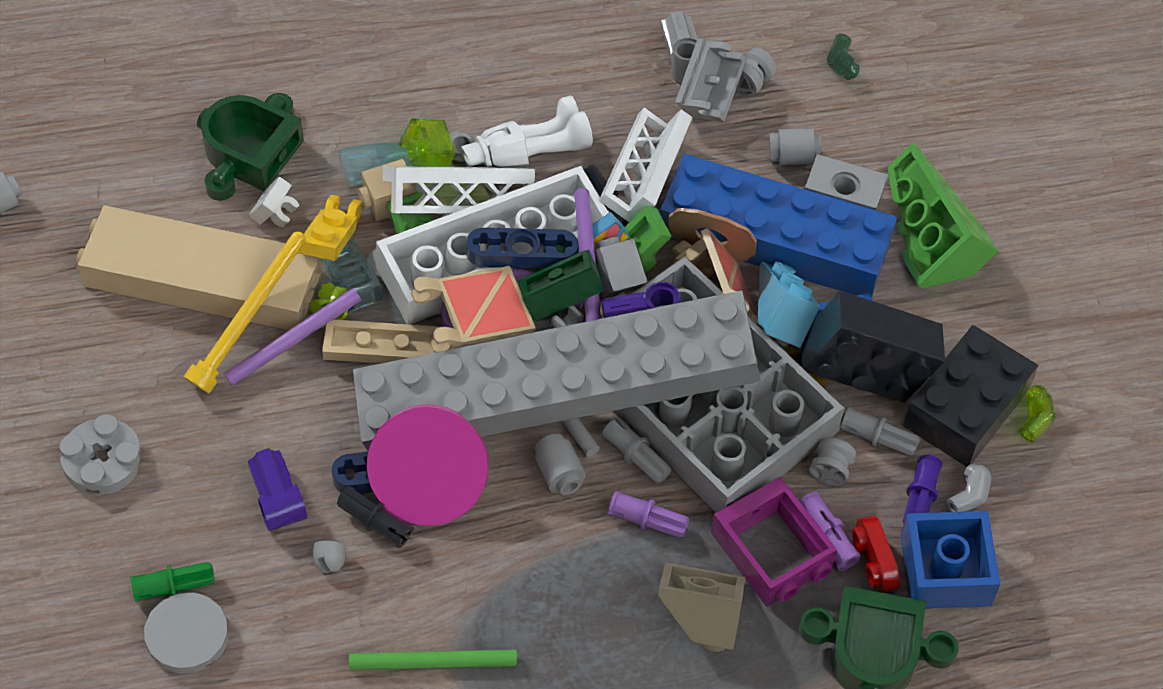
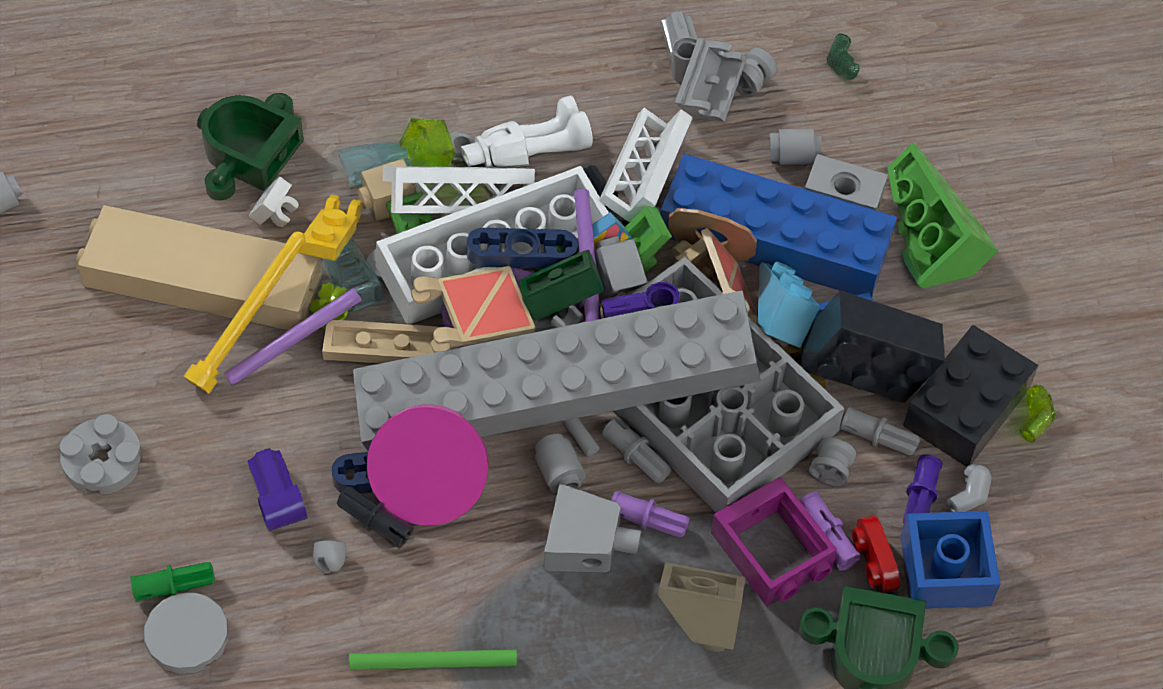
(586, 533): none -> light grey torso

